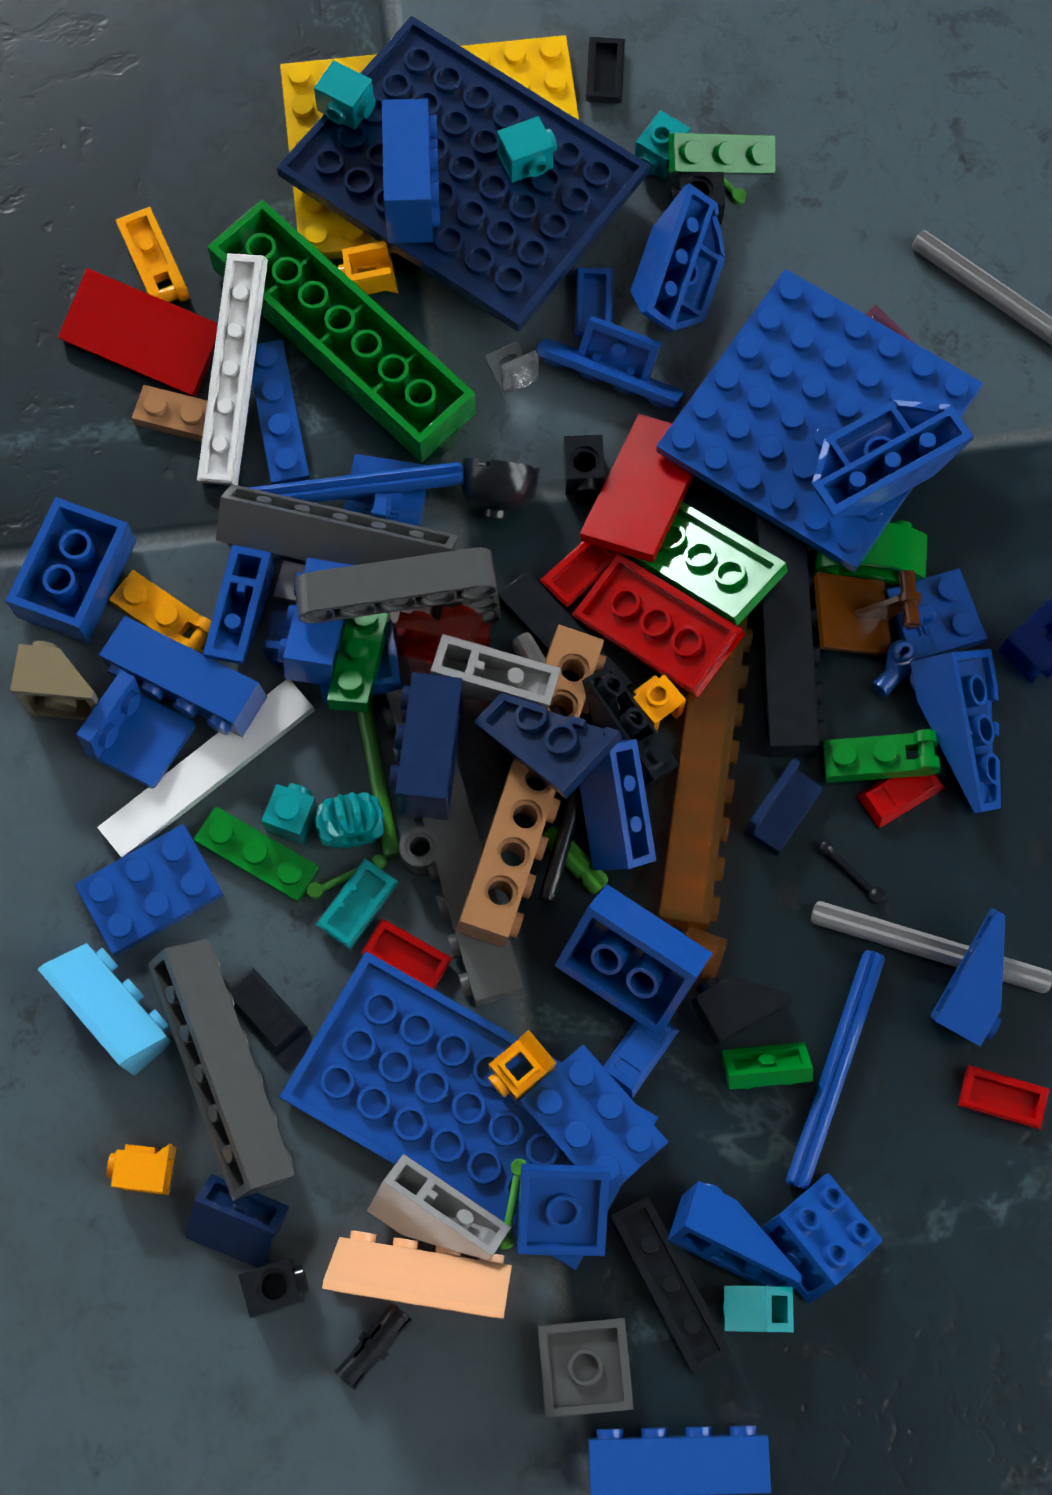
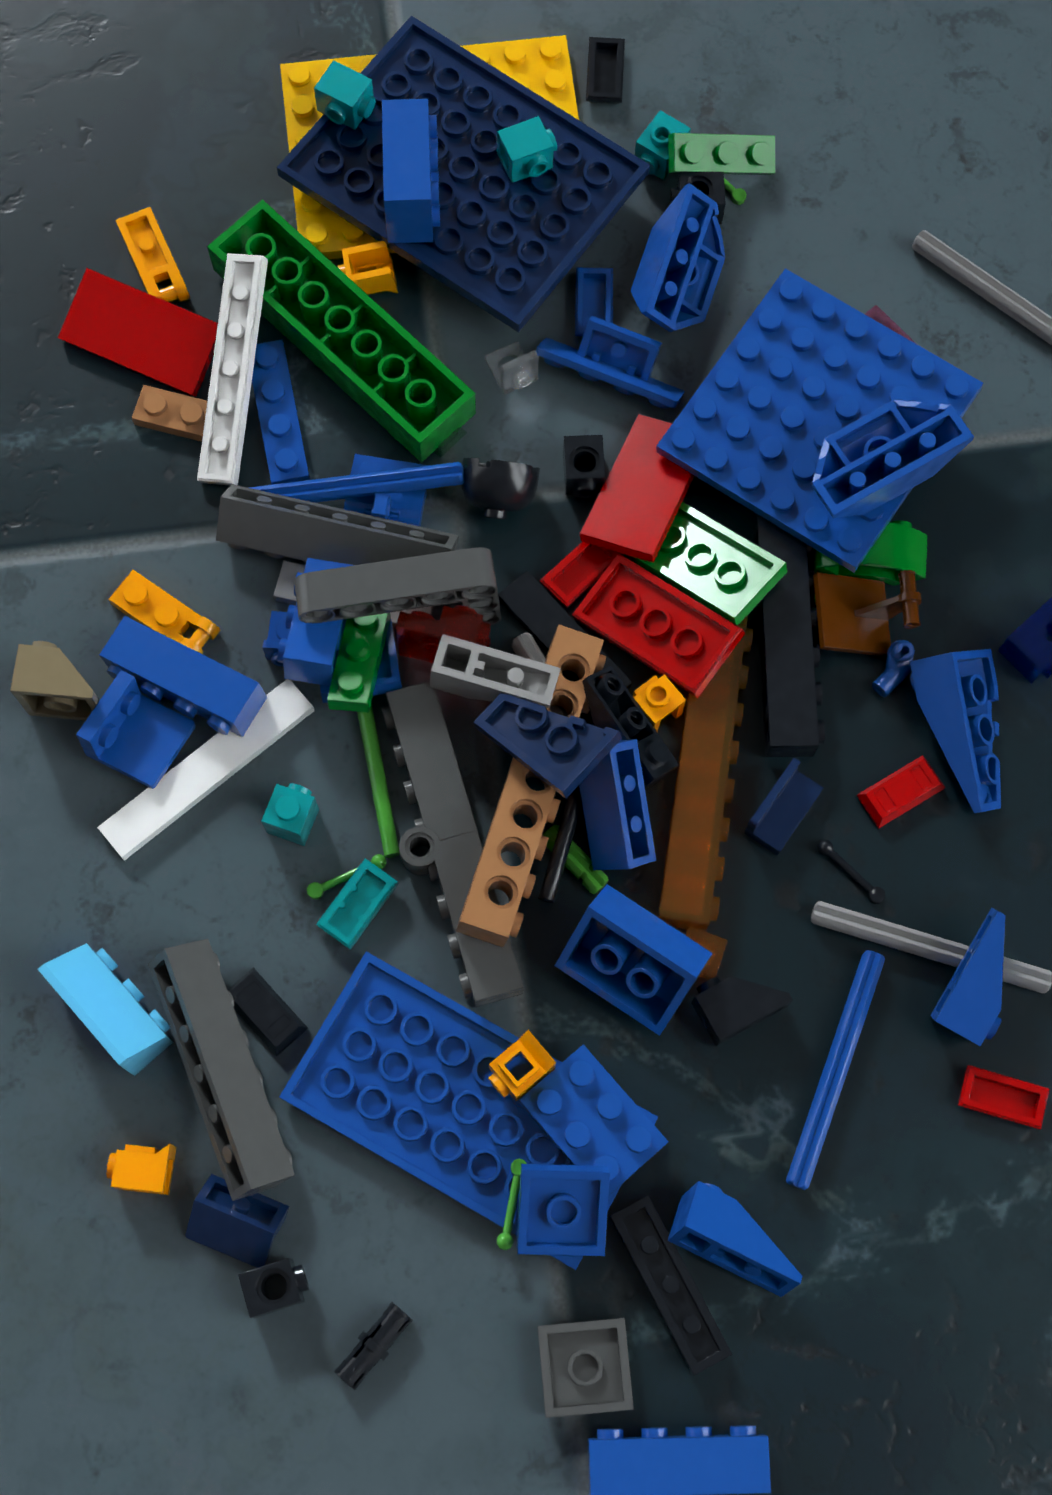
(71, 570): blue brick -> none
(149, 890): blue plate -> none
(239, 604): blue slope -> none
(256, 854): green plate -> none
(349, 820): teal gear -> none
(407, 953): red tile -> none
(418, 1276): light nougat piece -> none
(427, 746): dark blue brick -> none
(435, 1213): light grey slope -> none
(638, 1055): blue tile -> none
(758, 1308): teal brick -> none
(767, 1066): green plate -> none
(822, 1237): blue bracket -> none
(881, 757): green plate -> none
(945, 615): blue hinge -> none

